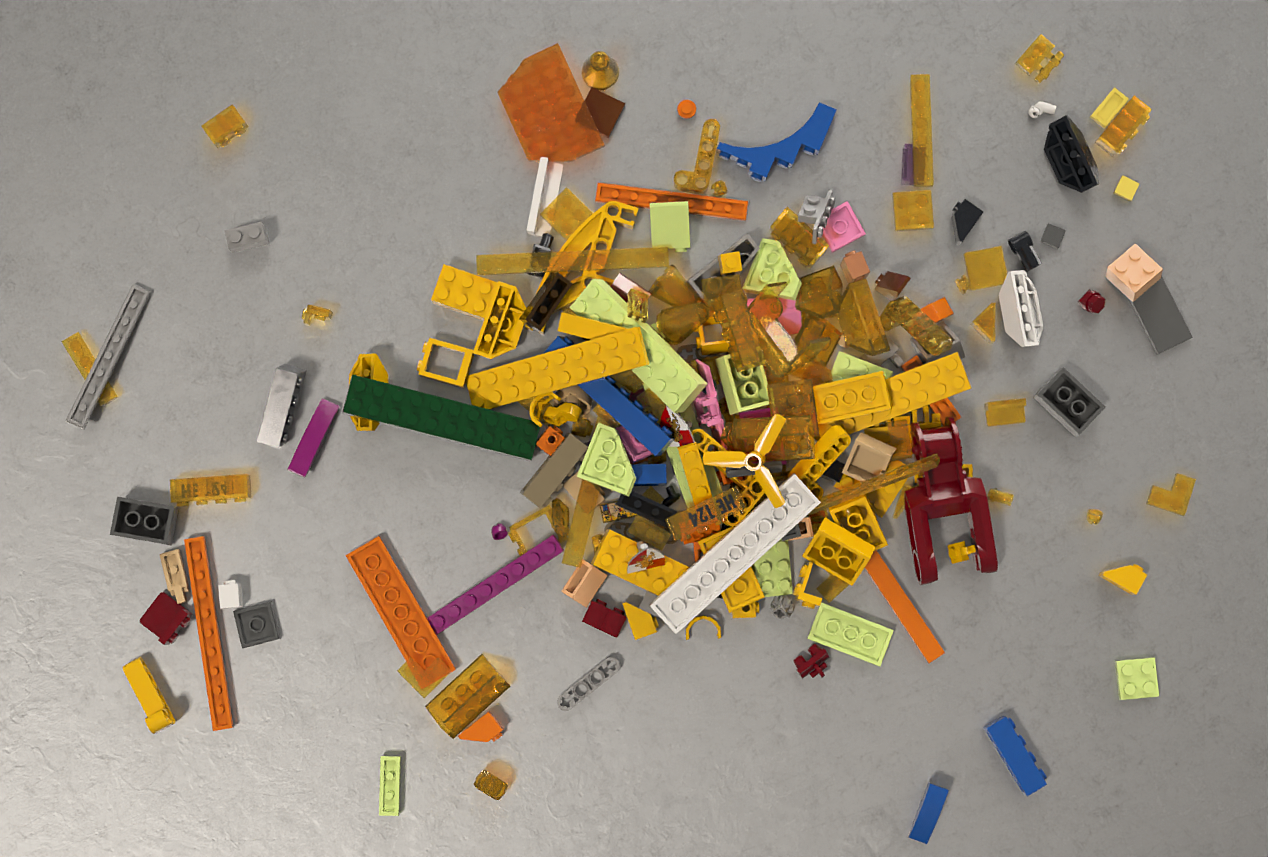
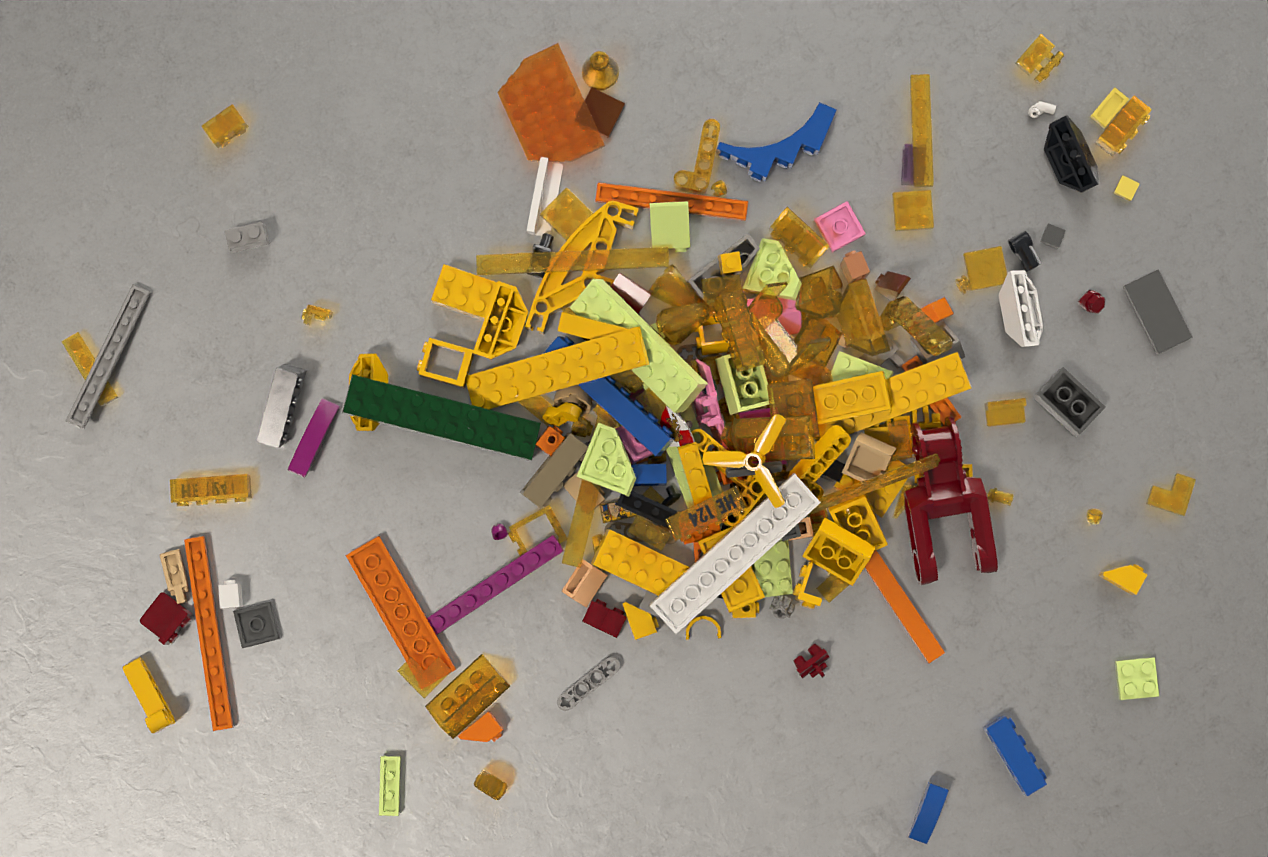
(144, 520): dark grey brick -> none
(535, 418): yellow helmet -> none
(545, 301): dark brown brick -> none
(560, 517): clear yellow tile -> none
(634, 296): clear yellow tile -> none
(645, 558): shield -> none
(686, 109): orange plate -> none
(816, 211): light grey bracket -> none
(850, 634): yellowish green plate -> none
(959, 552): yellow plate -> none
(964, 219): black slope -> none
(985, 324): clear yellow slope -> none
(1134, 272): light nougat brick -> none

